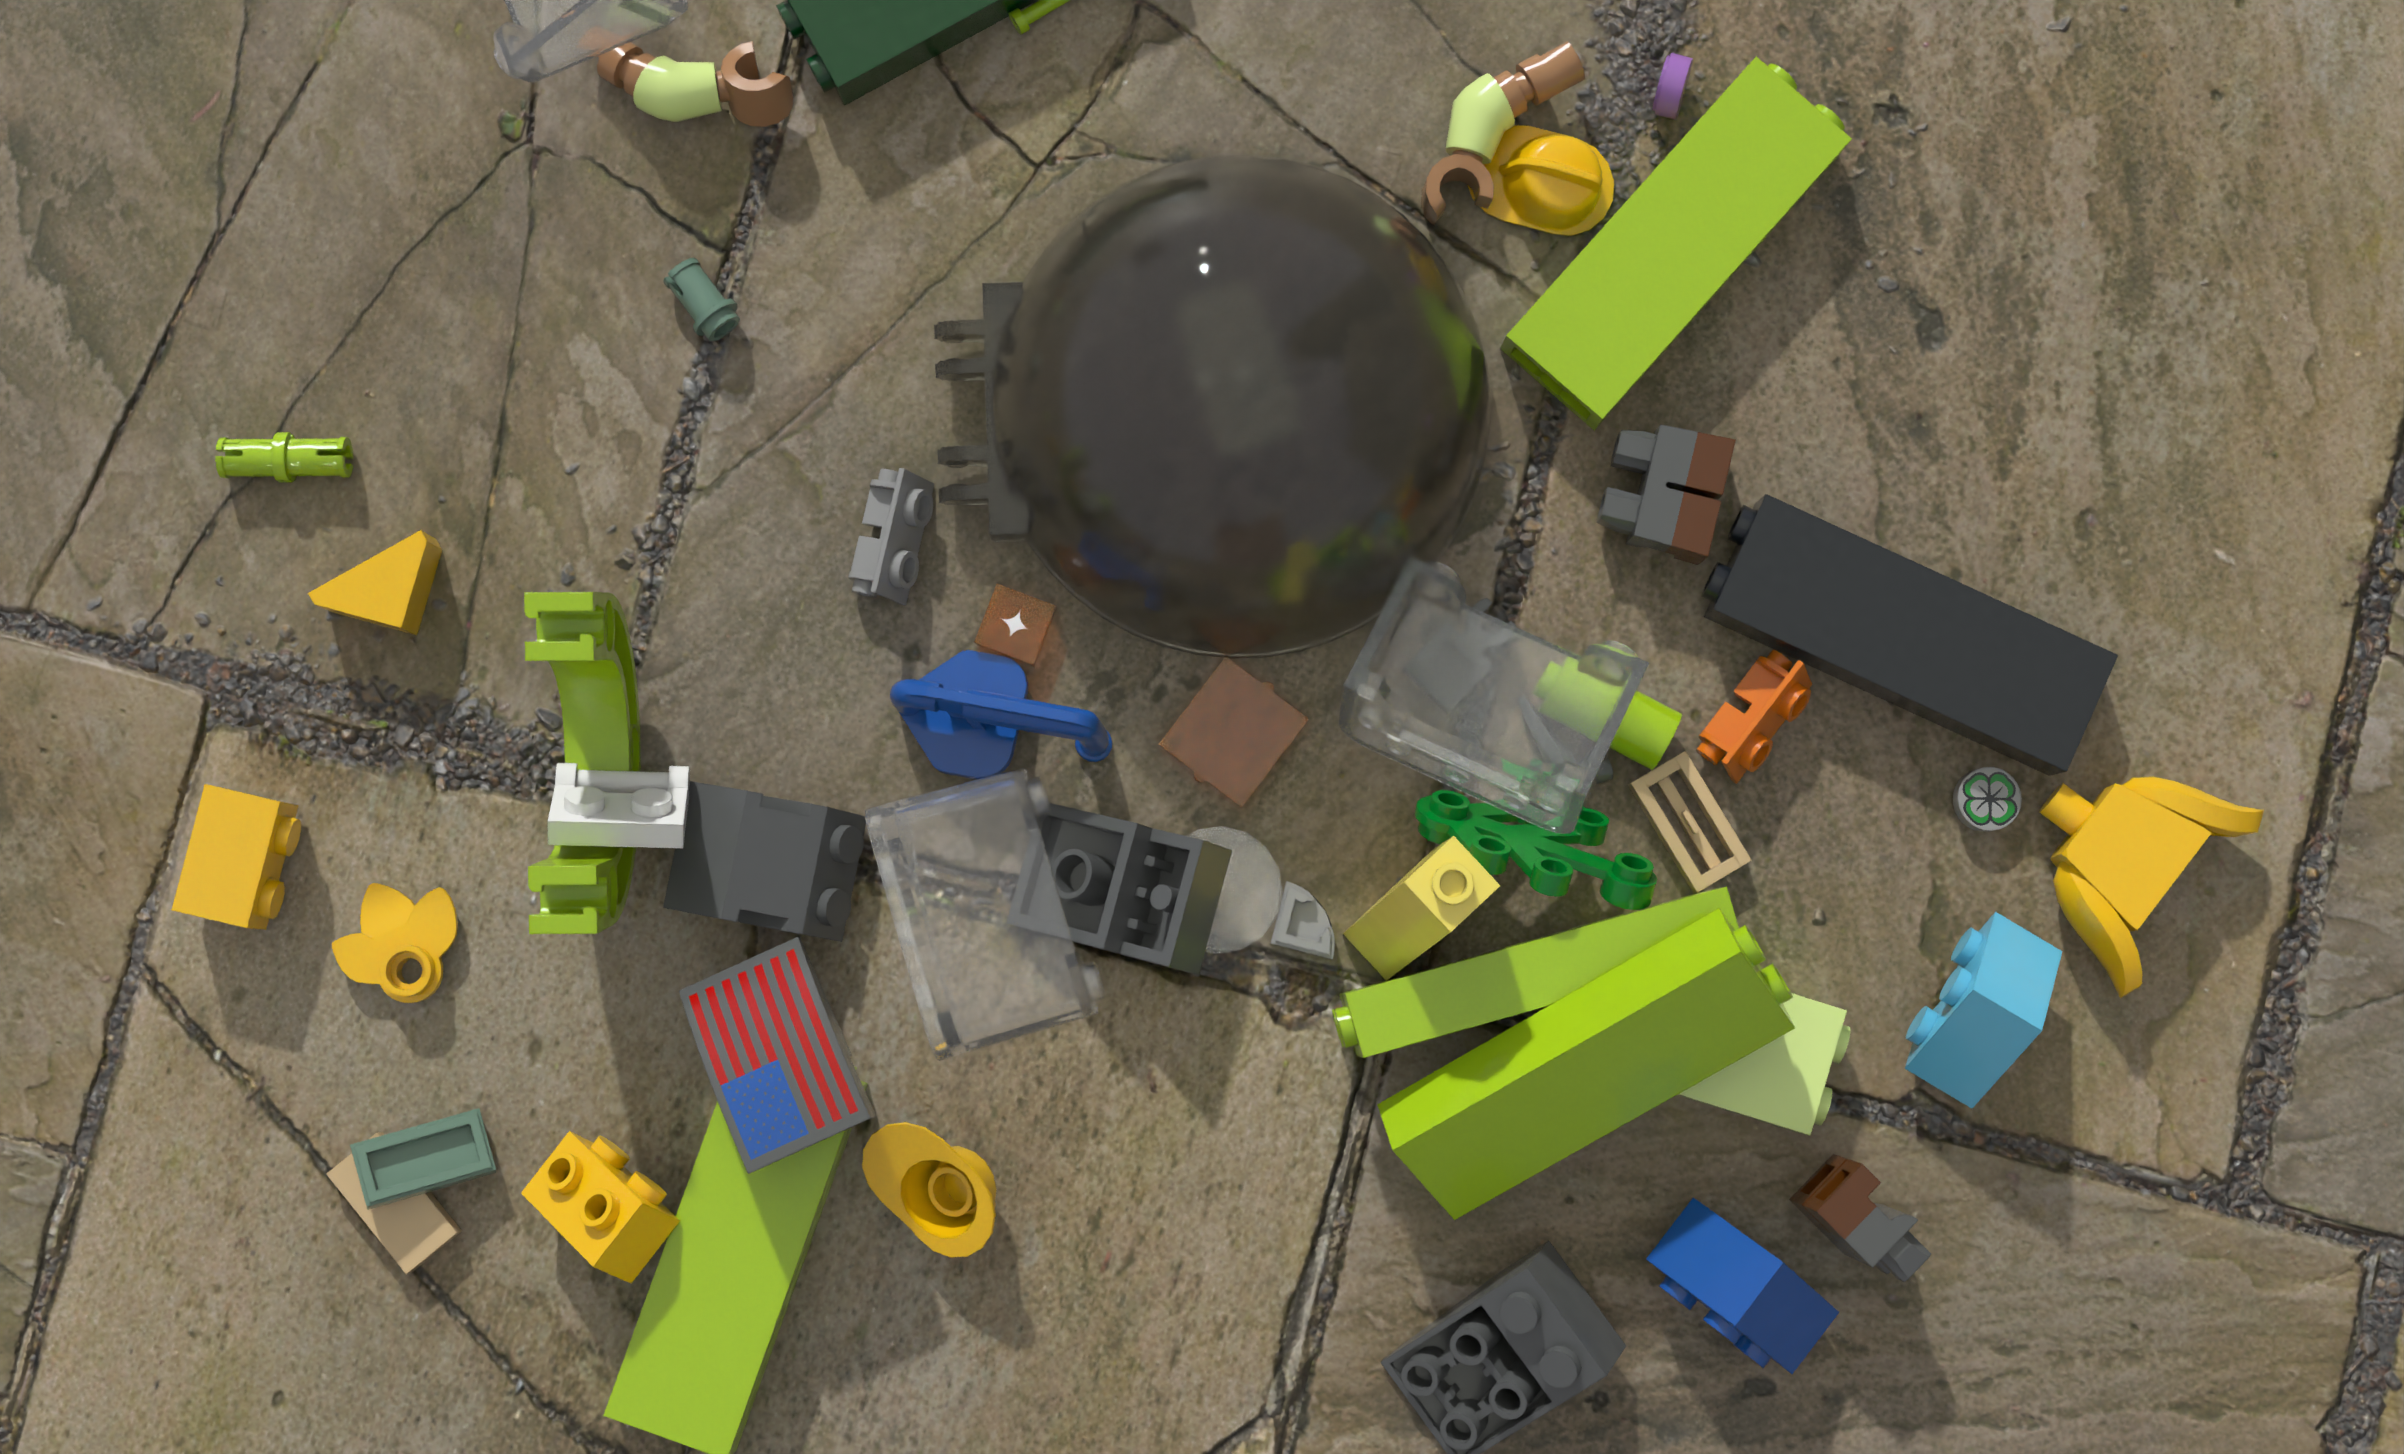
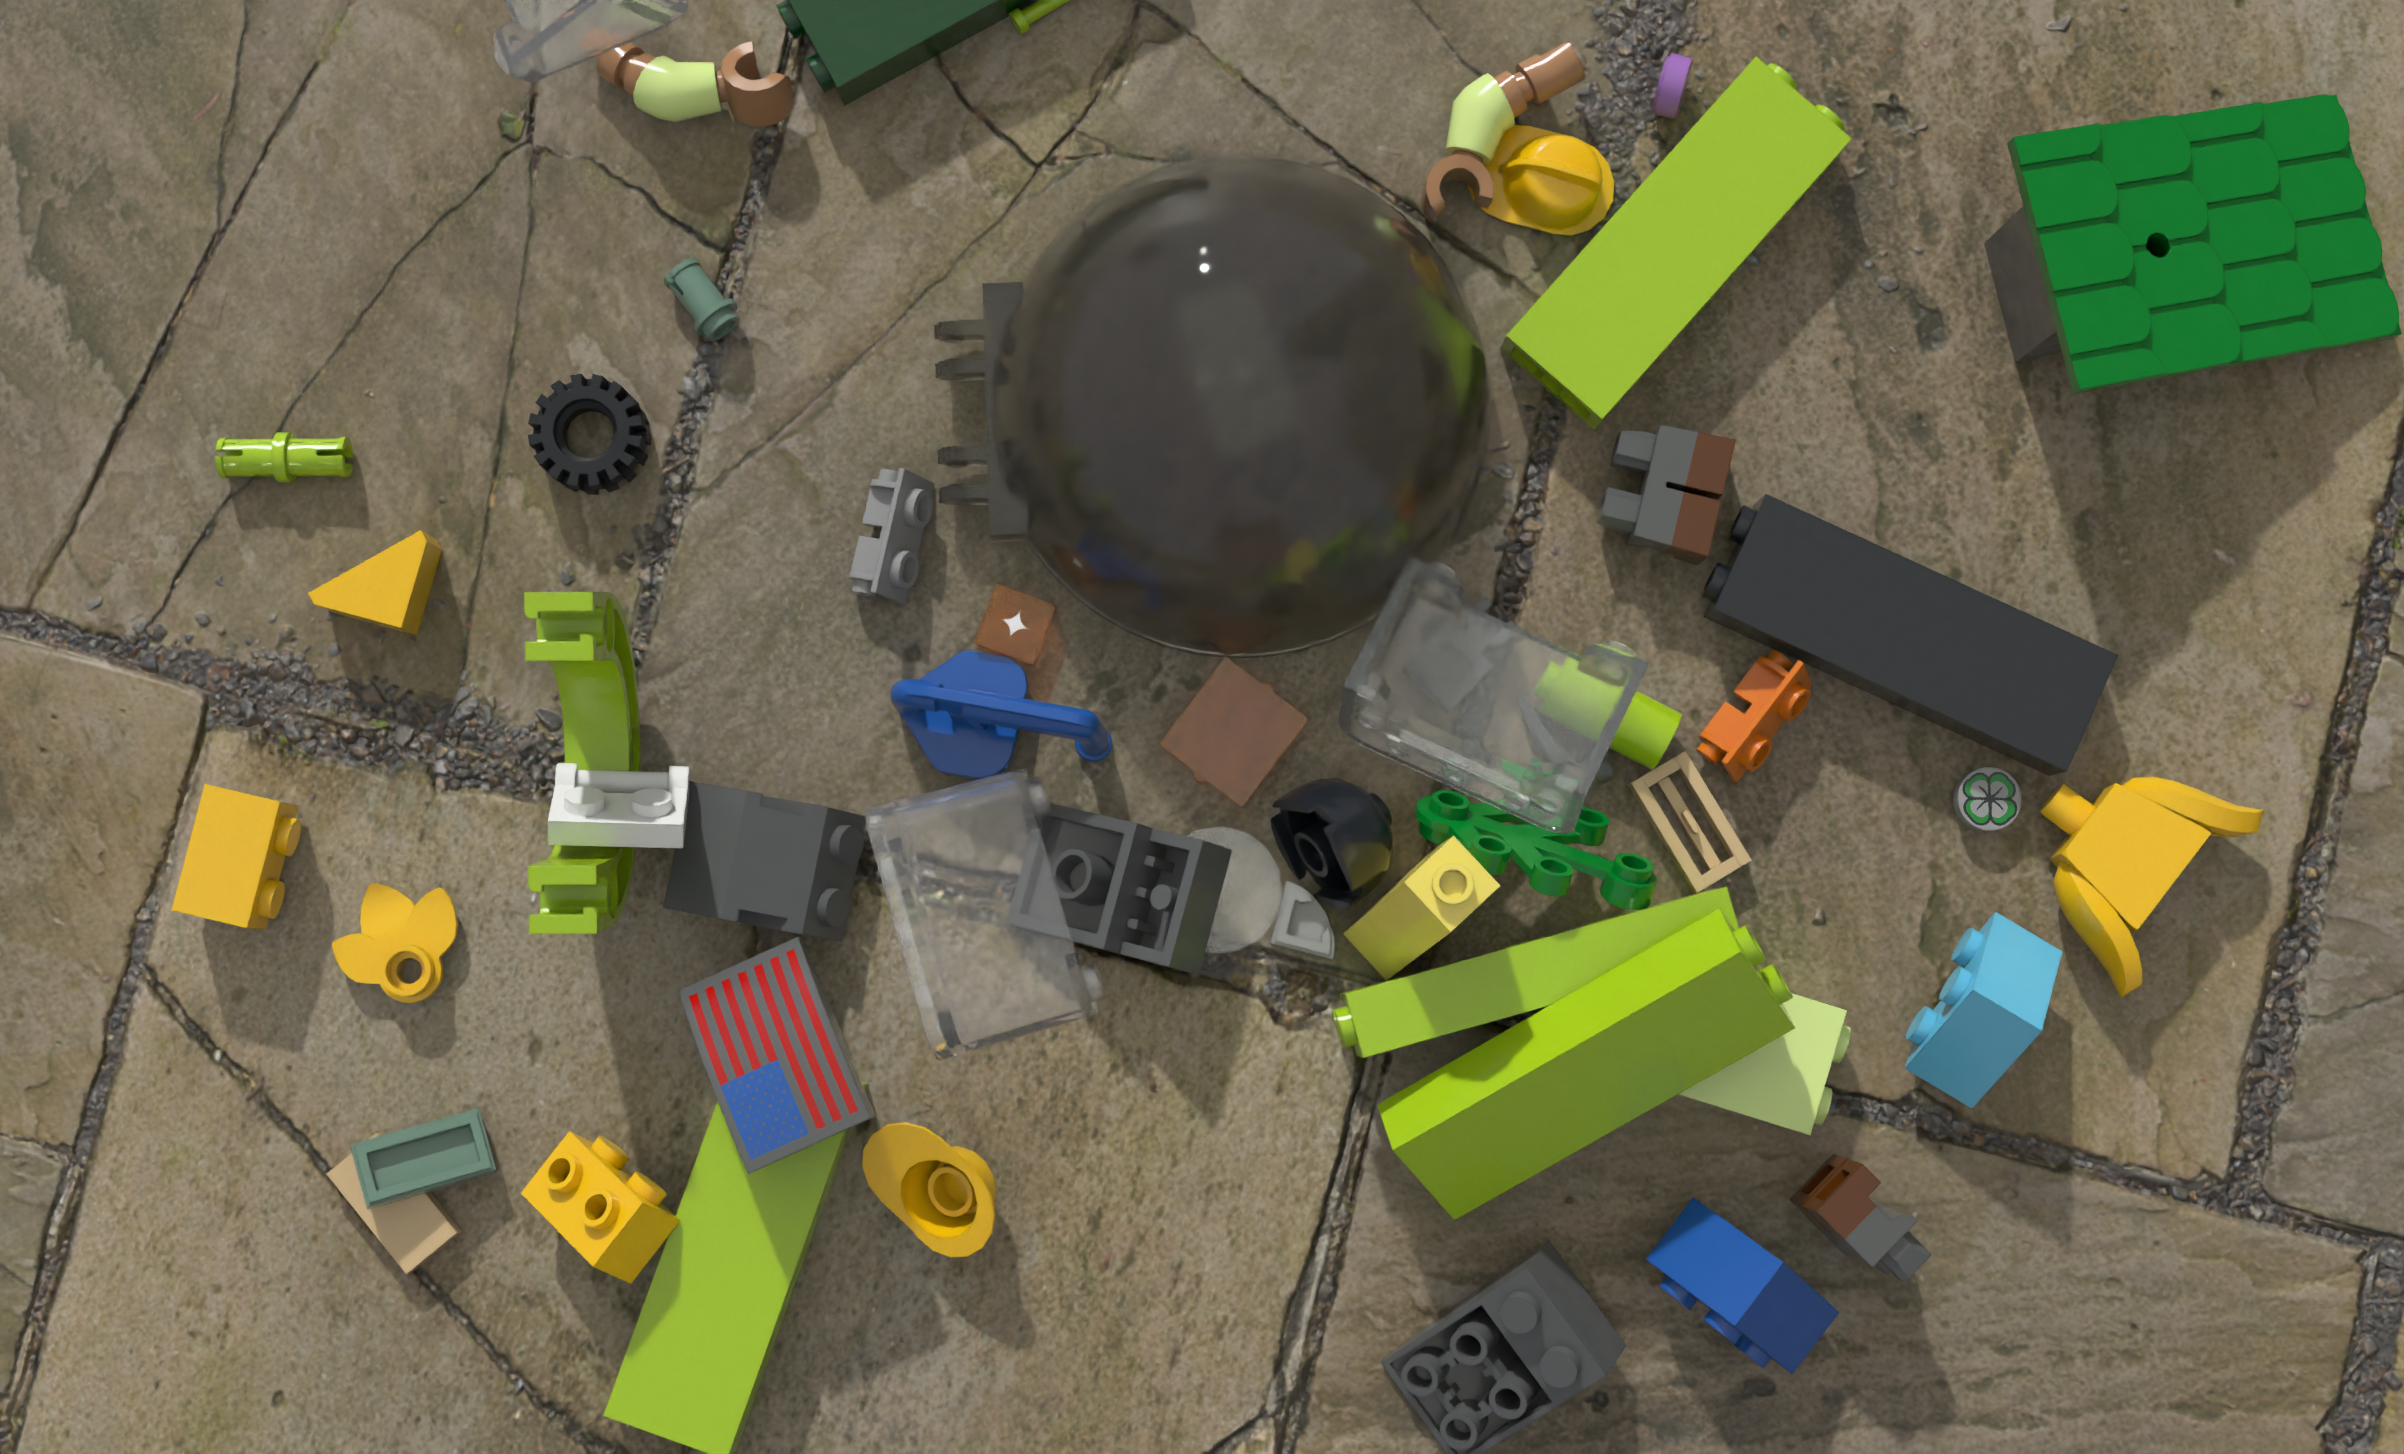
(568, 402): none -> black tyre
(1336, 837): none -> black cylinder
(2190, 244): none -> green piece

